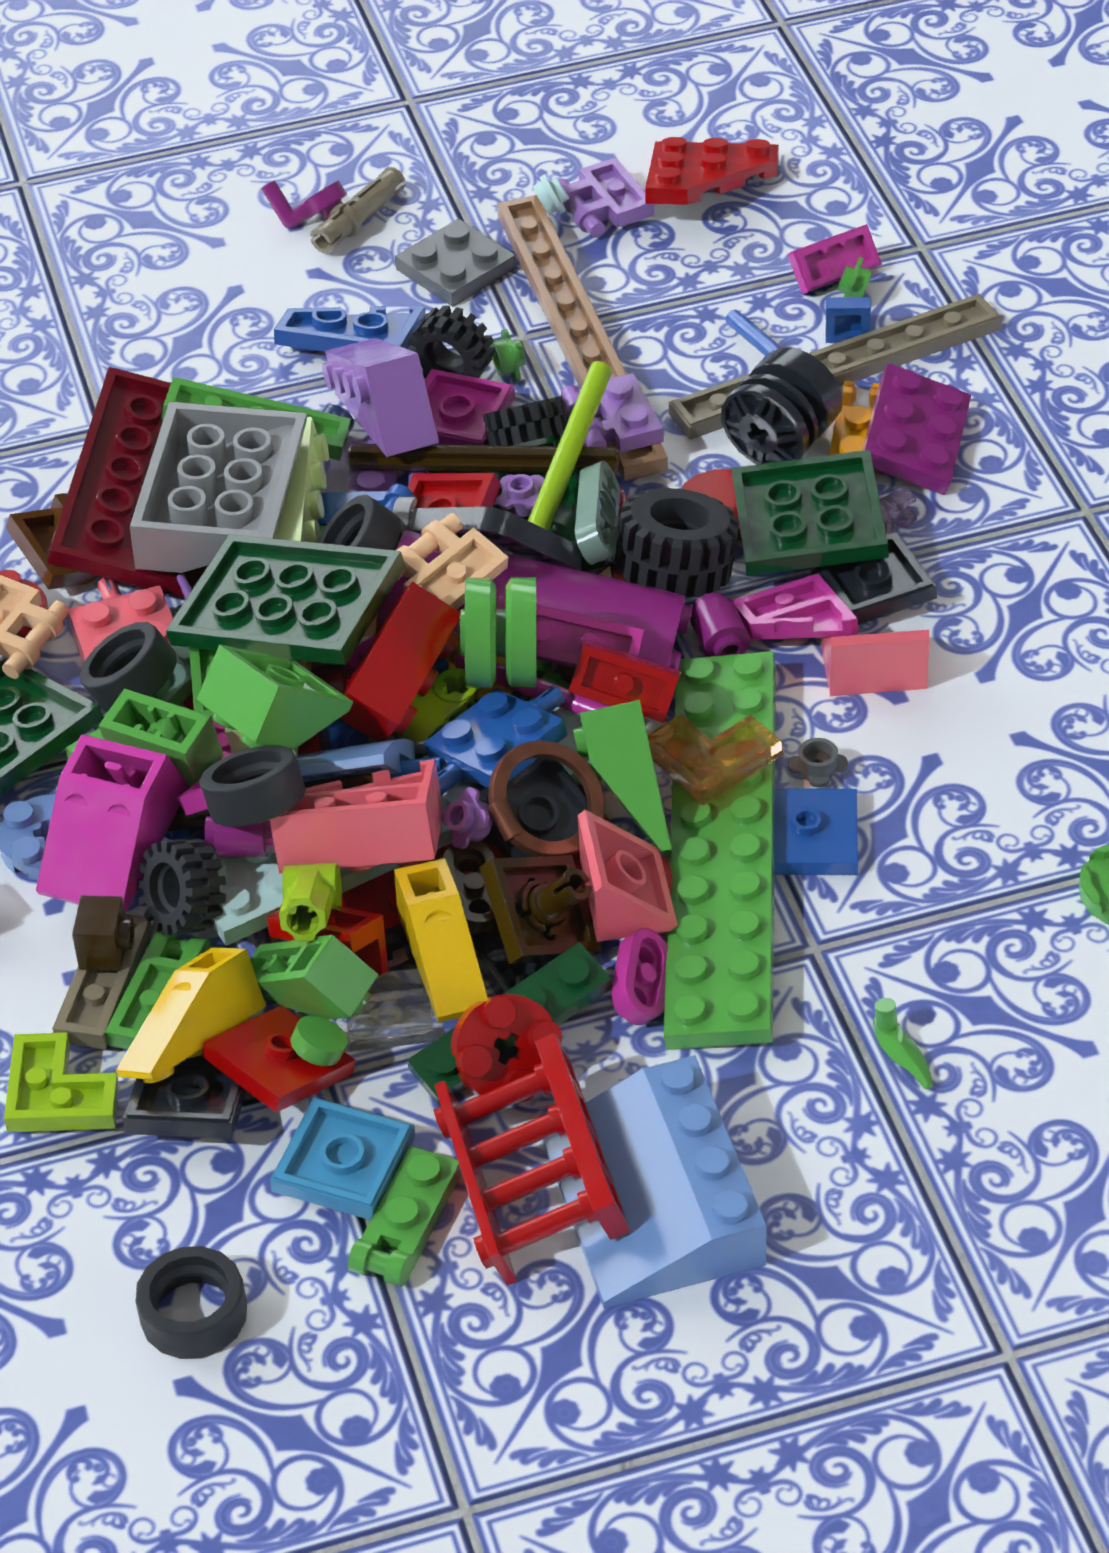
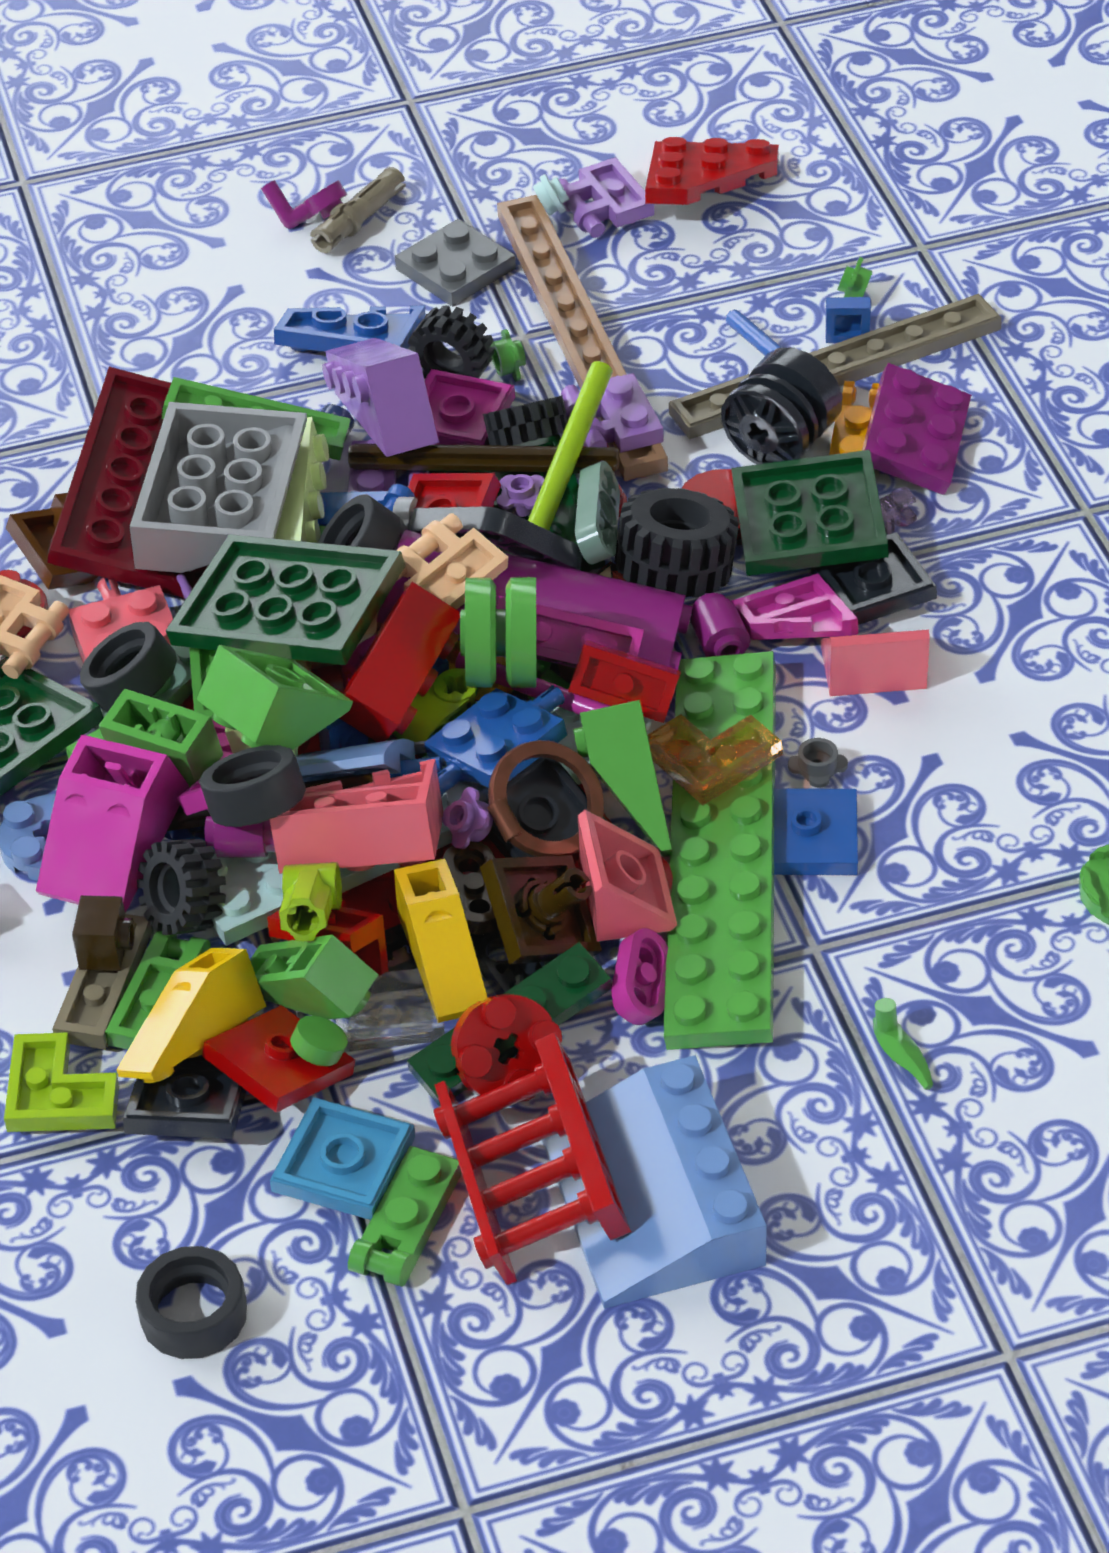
(827, 259): dark pink plate -> none

